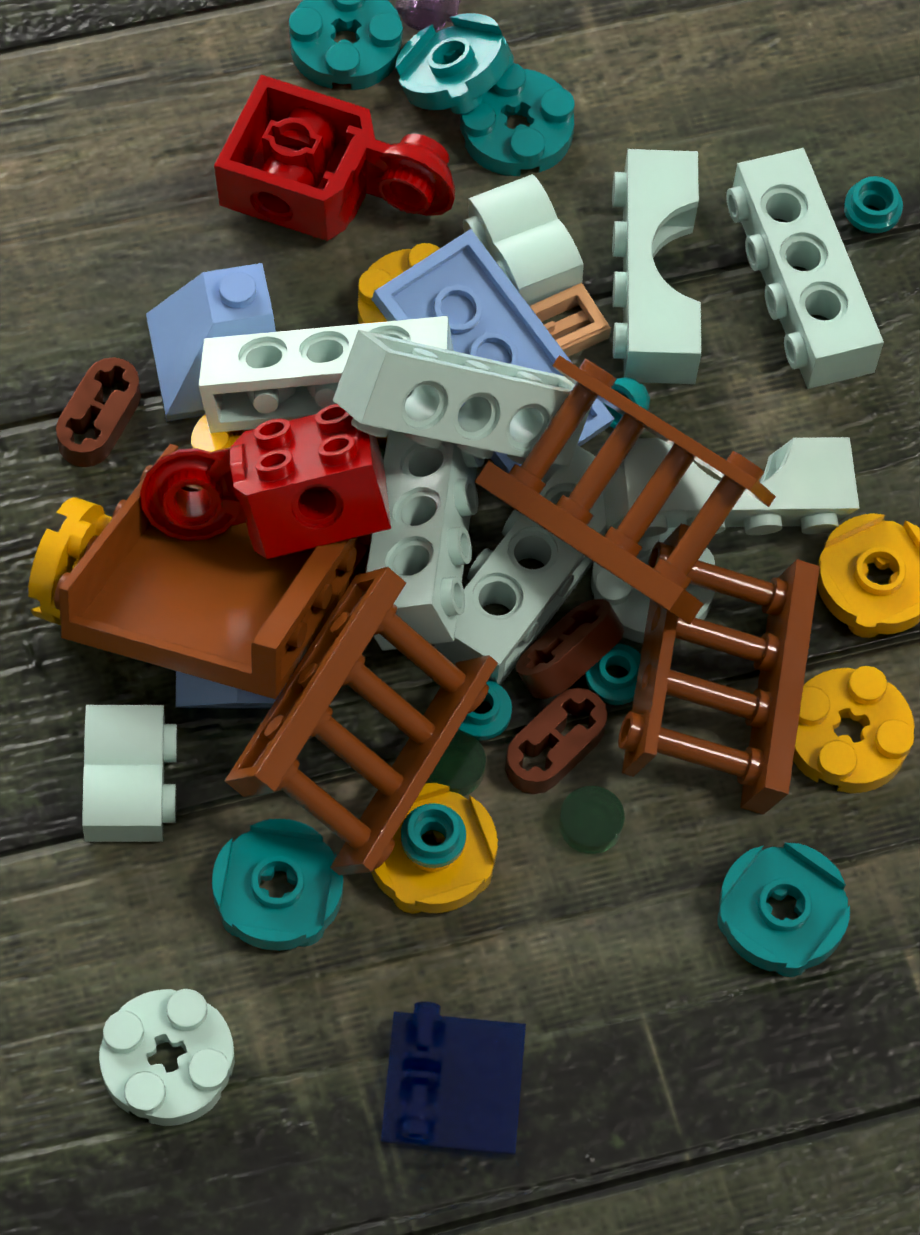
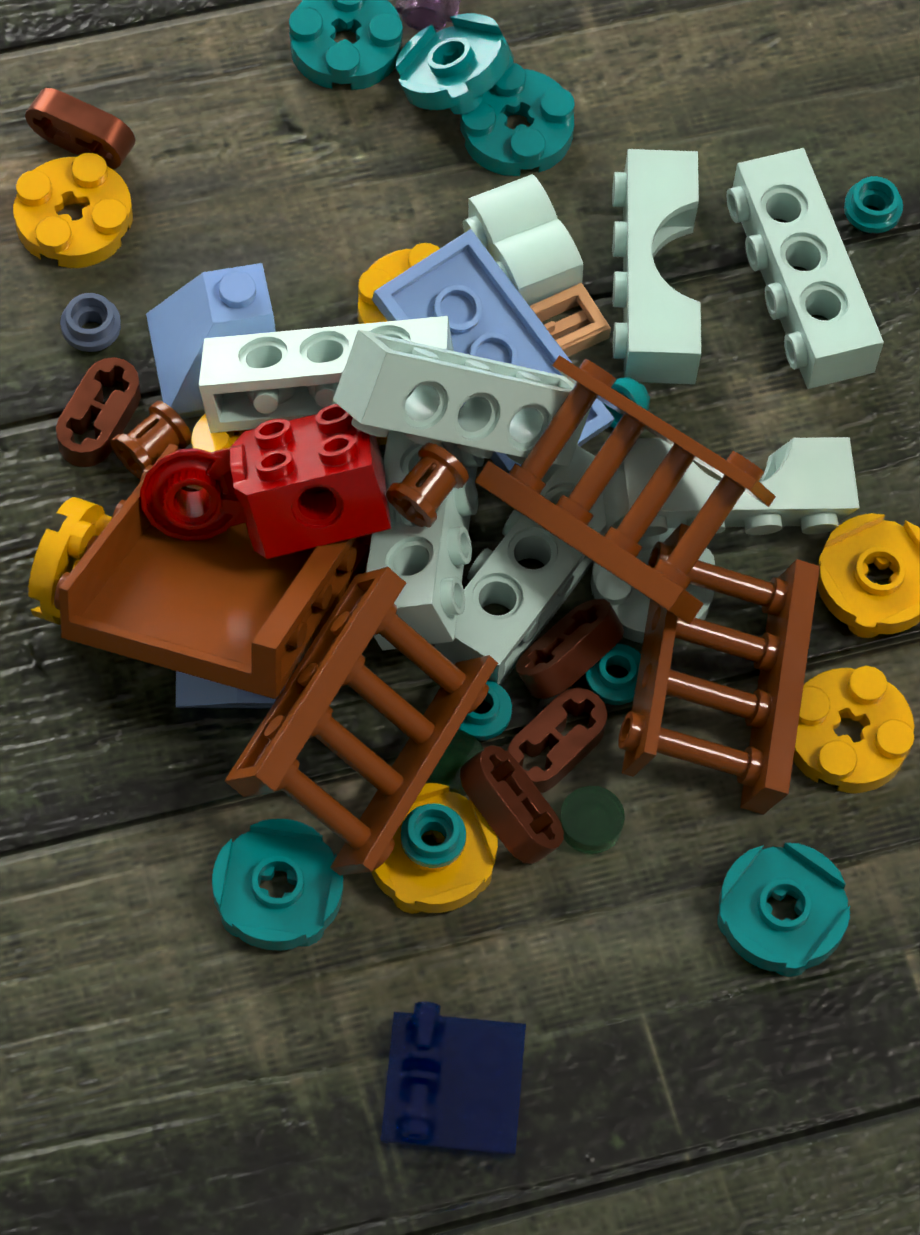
(65, 182): none -> yellow plate
(79, 127): none -> copper beam
(85, 309): none -> sand blue plate
(126, 773): light aqua brick -> none
(149, 1090): light aqua plate -> none
(151, 438): none -> dark orange bush
(316, 157): red brick -> none
(427, 485): none -> dark orange bush
(511, 804): none -> copper beam

